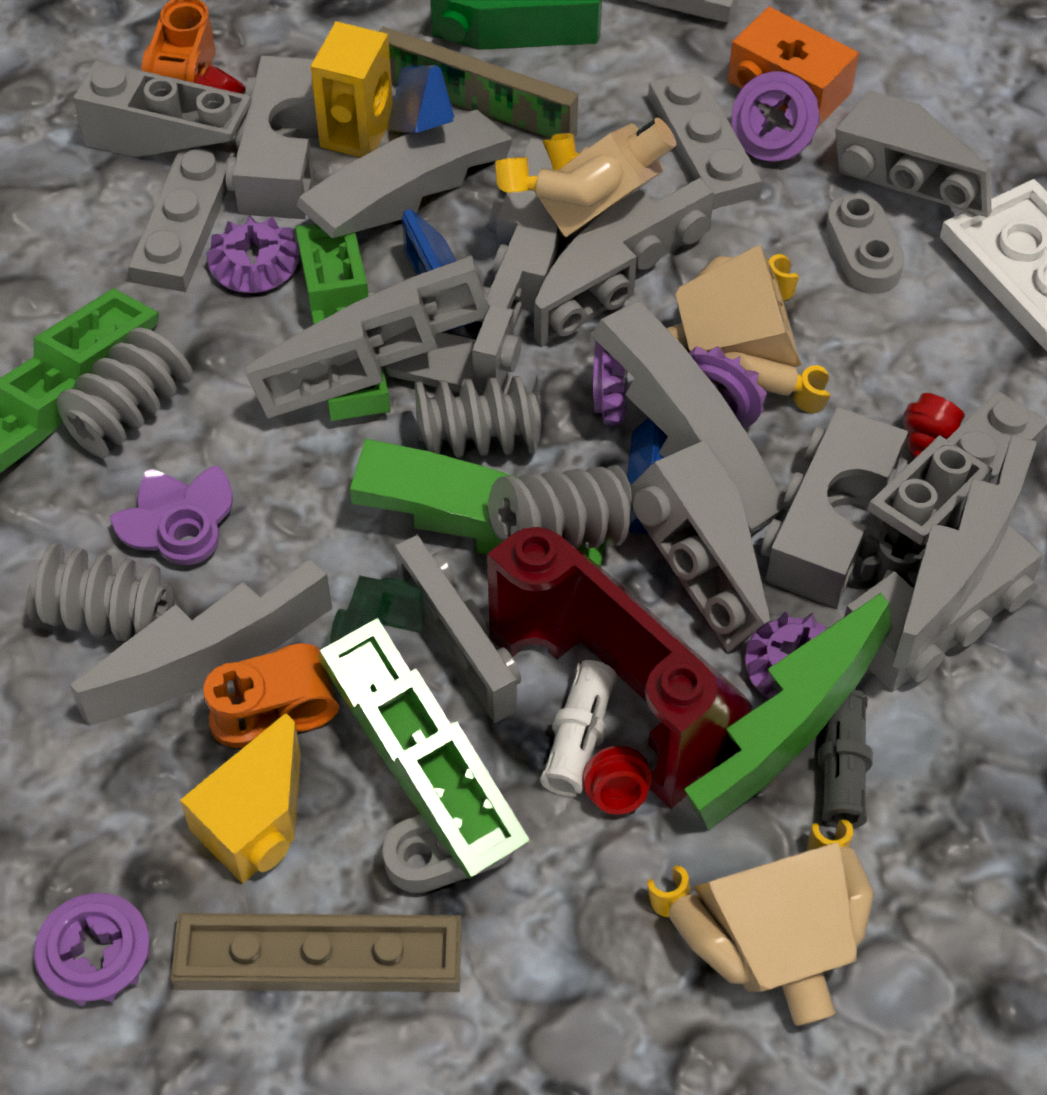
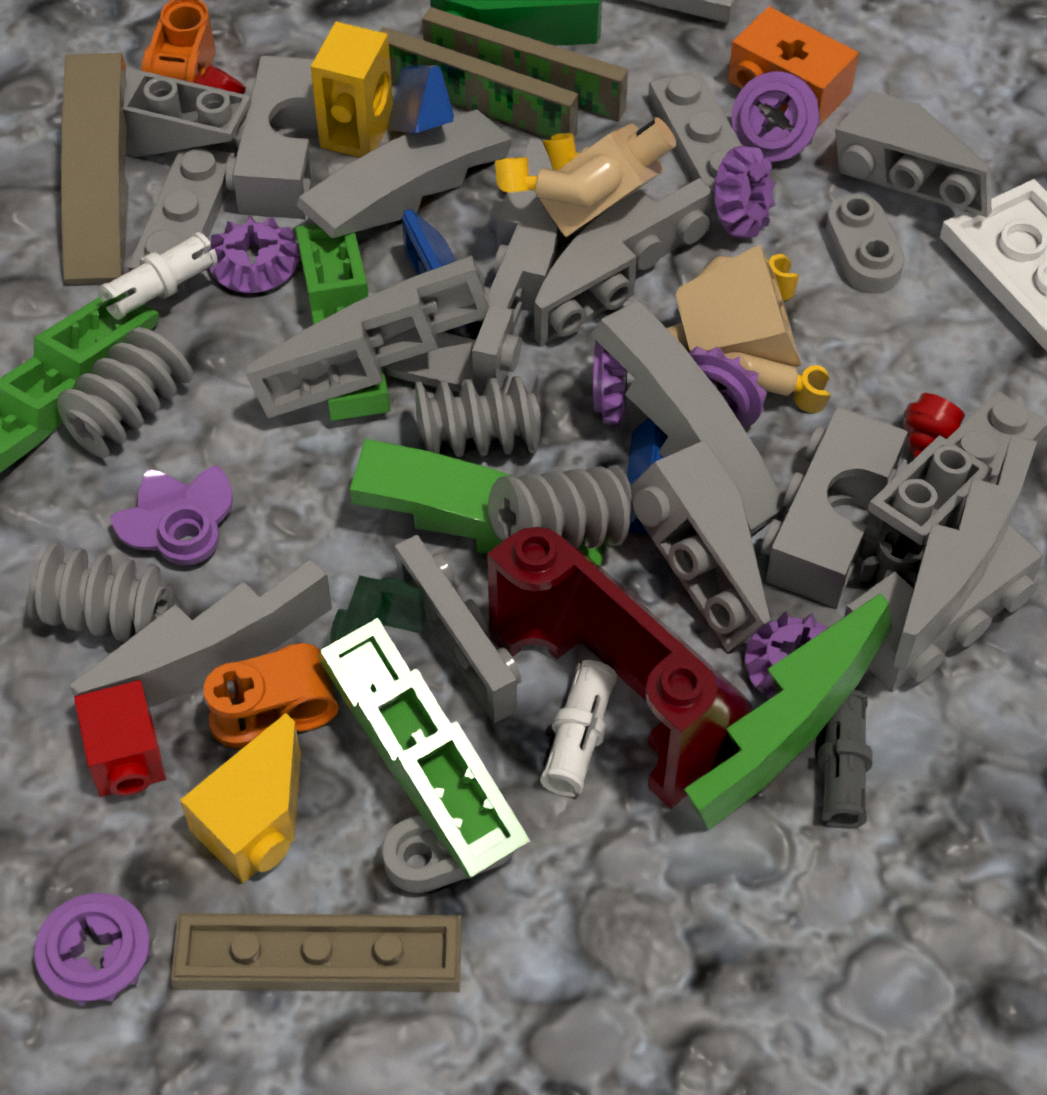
(93, 169): none -> dark tan slope
(120, 739): none -> red brick
(158, 275): none -> white pin
(598, 83): none -> dark tan tile
(617, 779): red plate -> none
(744, 191): none -> medium lavender gear
(778, 920): tan torso -> none

